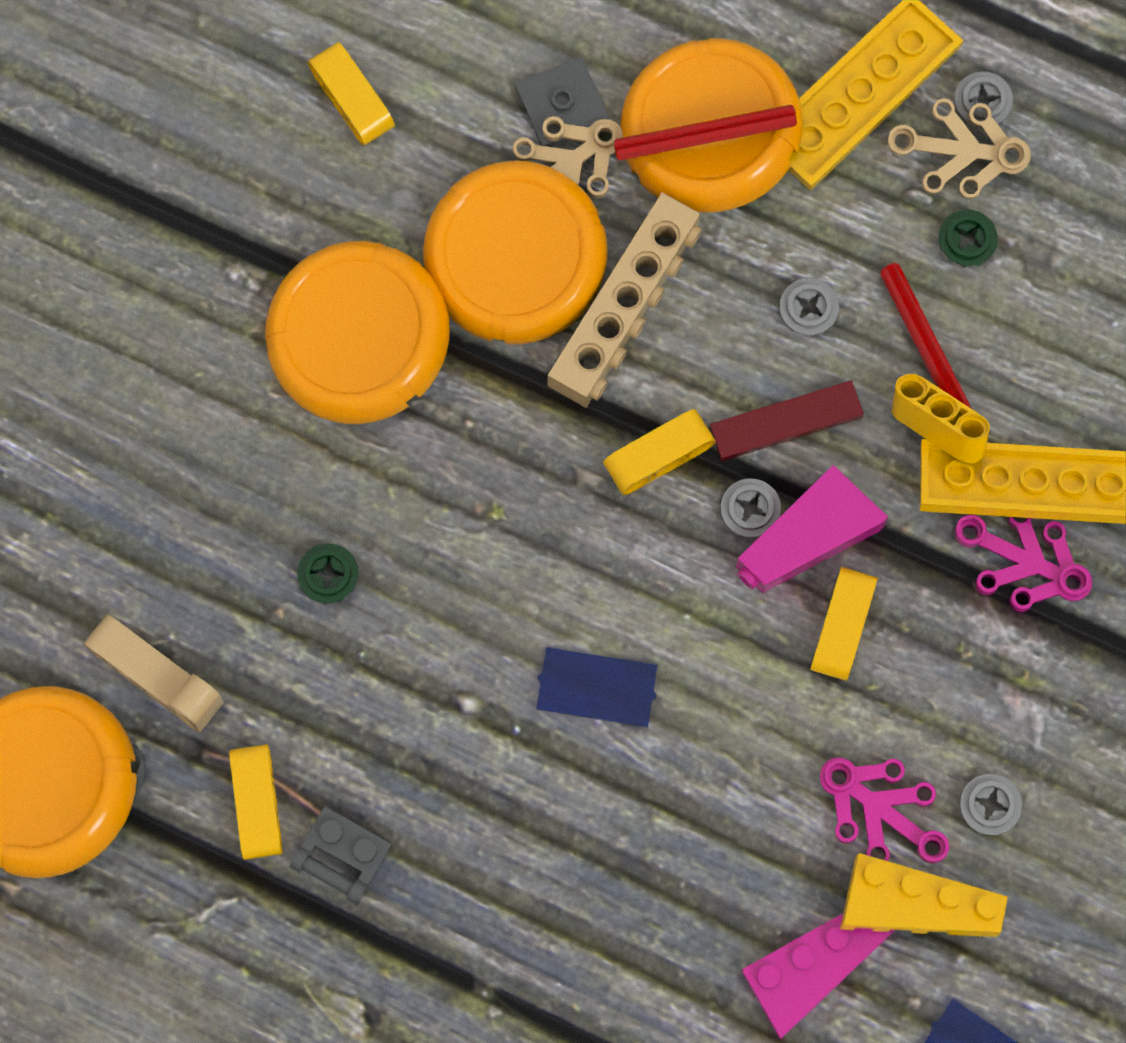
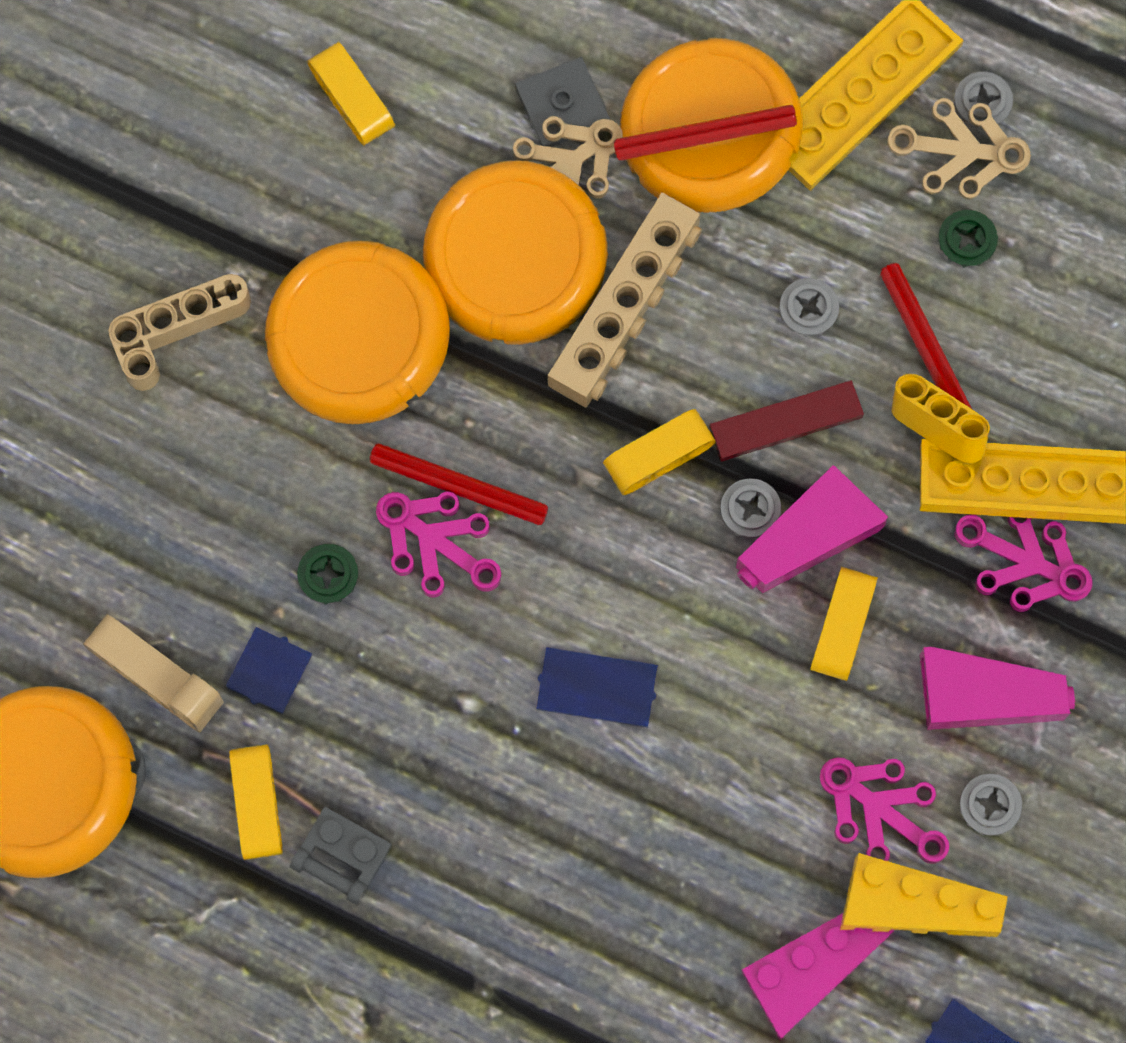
(181, 326): none -> tan beam
(269, 670): none -> clear blue piece
(433, 538): none -> dark pink plant
(459, 484): none -> red axle
(986, 692): none -> dark pink slope

